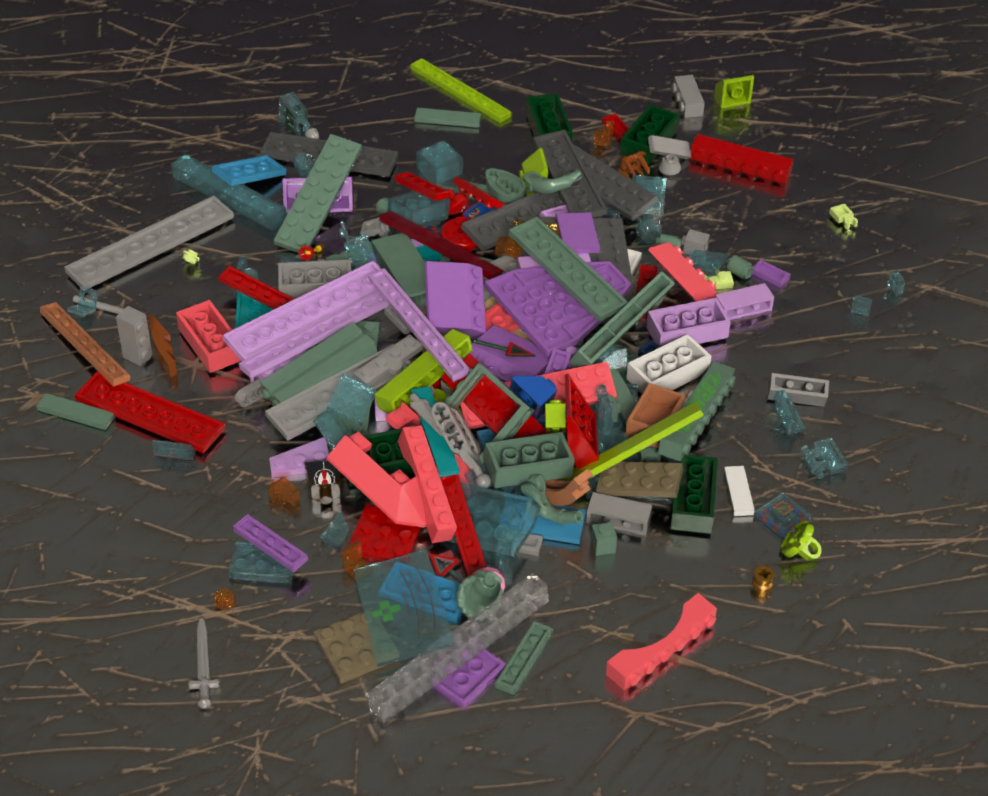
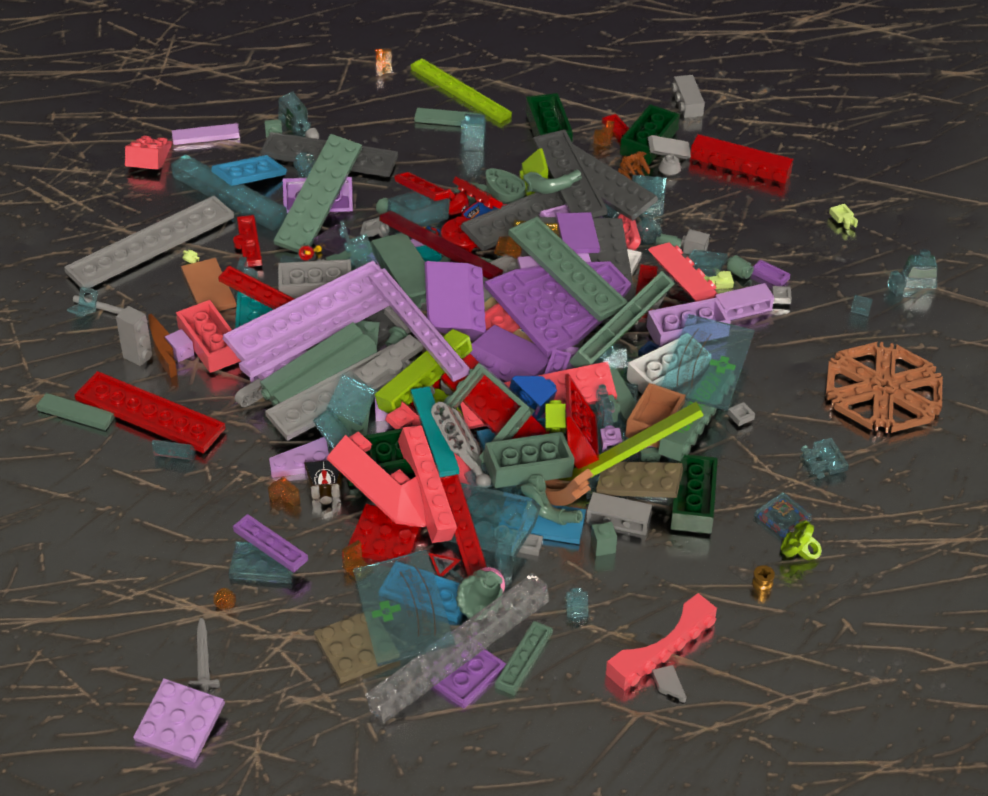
(85, 344): nougat tile -> none
(147, 152): none -> coral slope
(179, 720): none -> lavender plate
(181, 345): none -> lavender brick
(205, 134): none -> lavender tile
(205, 285): none -> nougat tile
(248, 240): none -> red hinge
(273, 126): none -> sand green plate
(336, 531): clear light blue tile -> none
(383, 57): none -> clear orange bracket
(396, 335): none -> sand green piece
(423, 408): light grey bar -> none
(439, 162): clear light blue brick -> none
(473, 132): none -> clear light blue brick
(512, 350): piece -> none
(577, 603): none -> clear light blue bracket
(609, 436): none -> lavender brick
(632, 236): none -> coral beam
(668, 682): none -> light grey tile
(708, 361): none -> clear light blue piece
(734, 91): lime slope -> none
(738, 491): white tile -> none
(741, 414): none -> light grey plate
(781, 294): none -> light grey plate
(788, 413): clear light blue bracket -> none
(799, 389): light grey brick -> none
(896, 388): none -> nougat plate
(920, 271): none -> clear light blue torso

